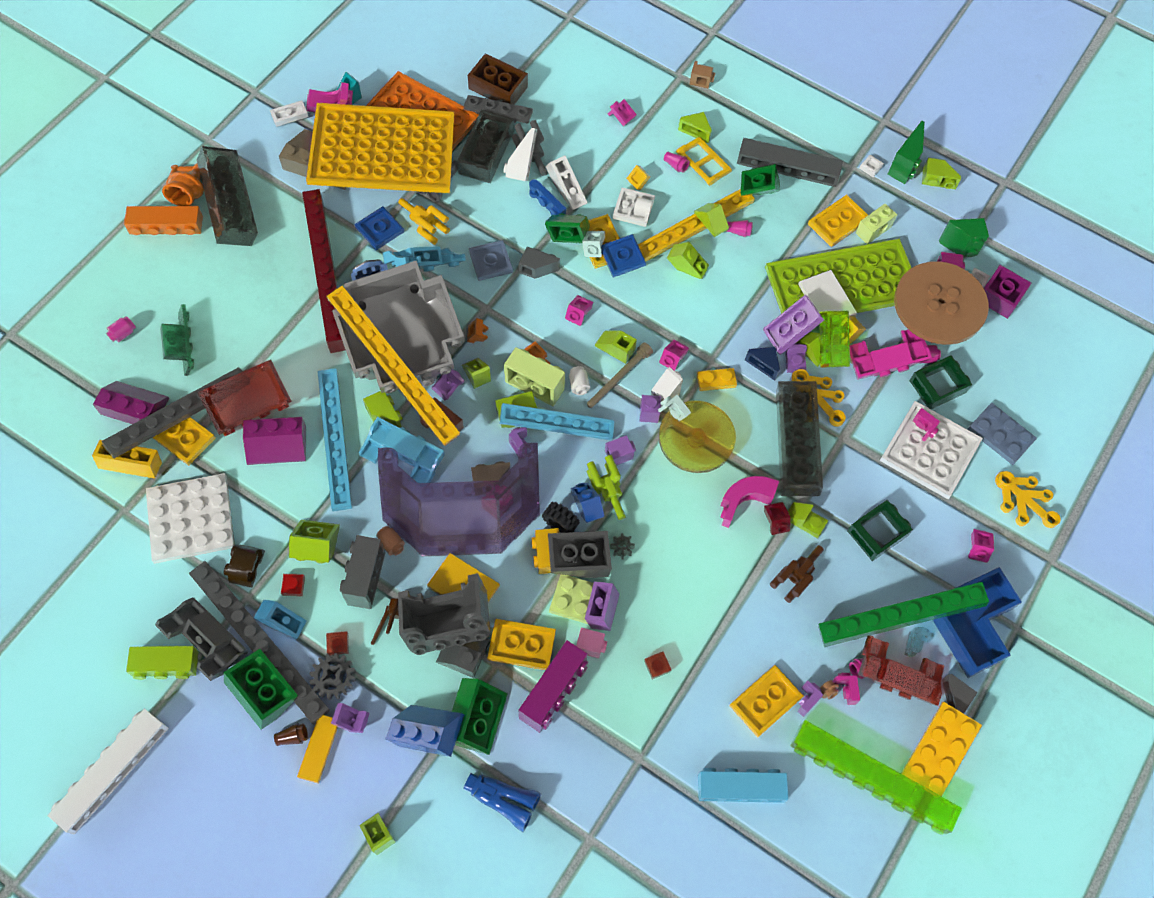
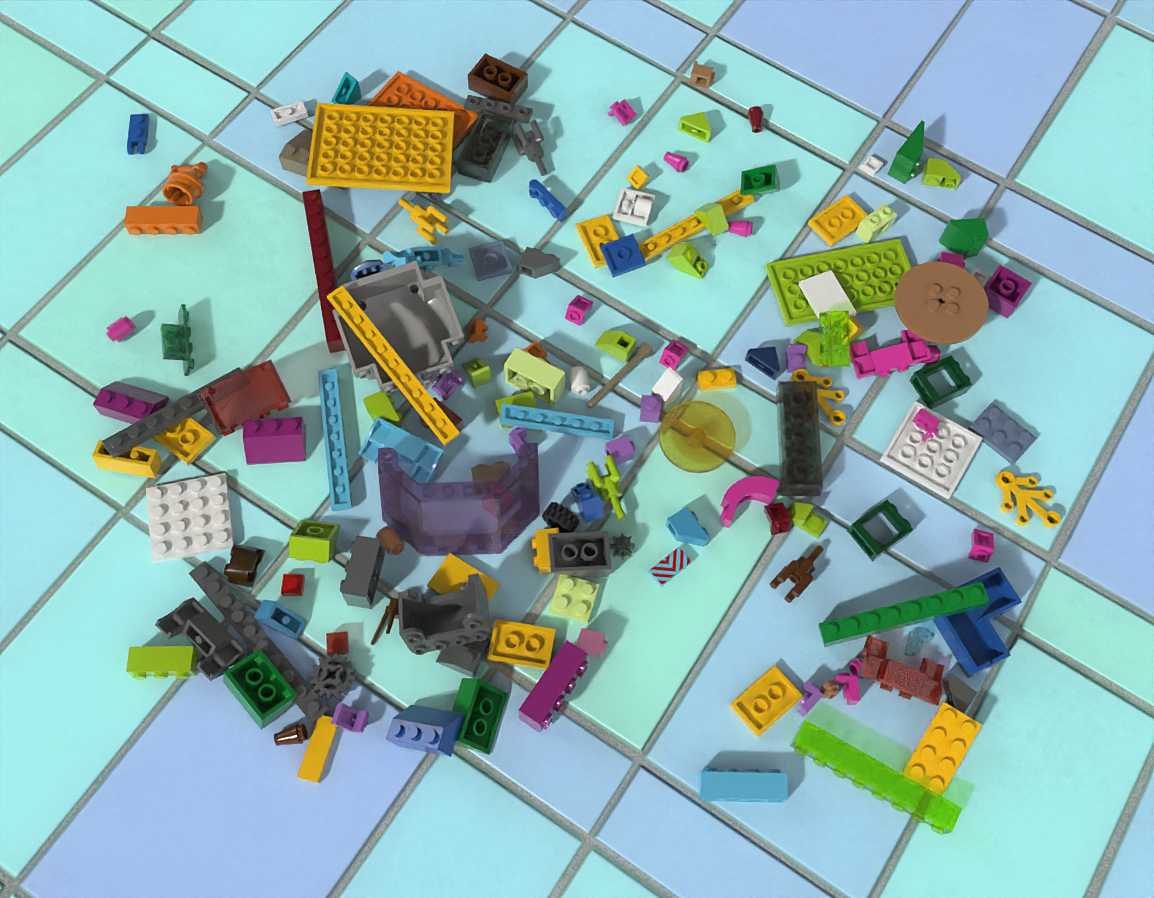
(107, 772): white brick -> none
(137, 133): none -> blue hinge
(226, 196): clear smoke brick -> none
(340, 96): dark pink arch -> none
(377, 834): lime slope -> none
(379, 228): blue tile -> none
(491, 791): blue piece -> none
(520, 161): white slope -> none
(566, 182): white slope -> none
(567, 228): green slope -> none
(592, 243): light aqua bracket -> none
(602, 606): medium lavender brick -> none
(657, 665): clear red plate -> none
(670, 567): none -> tile
(676, 406): light aqua bracket -> none
(686, 529): none -> dark azure slope
(712, 155): yellow window -> none
(755, 117): none -> dark red cone
(790, 162): dark grey brick -> none
(793, 324): medium lavender tile -> none

